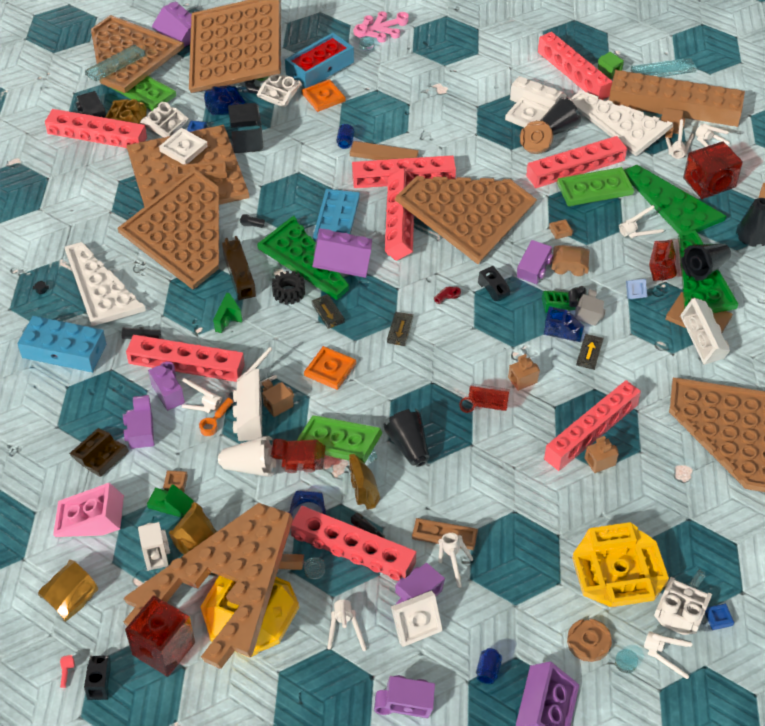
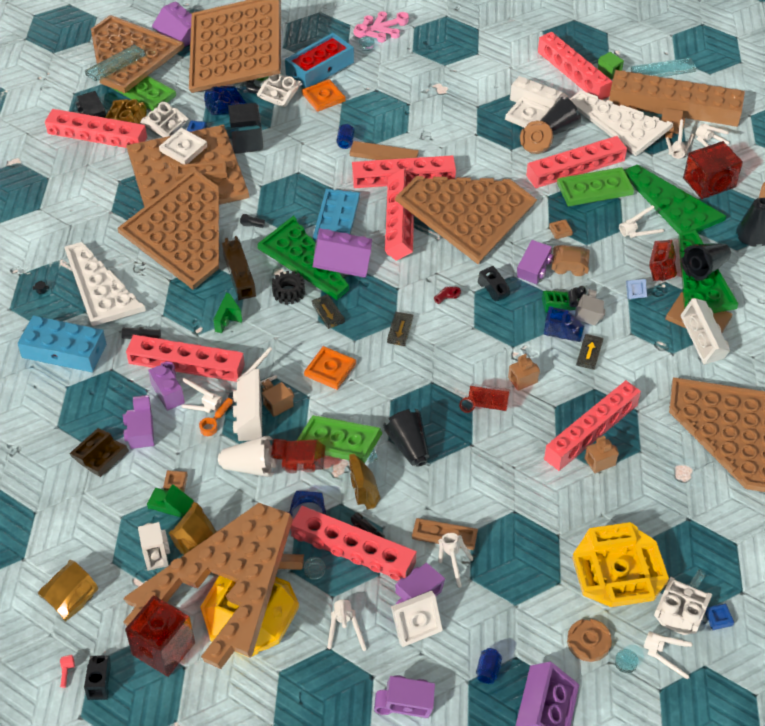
(90, 512): bright pink slope -> none

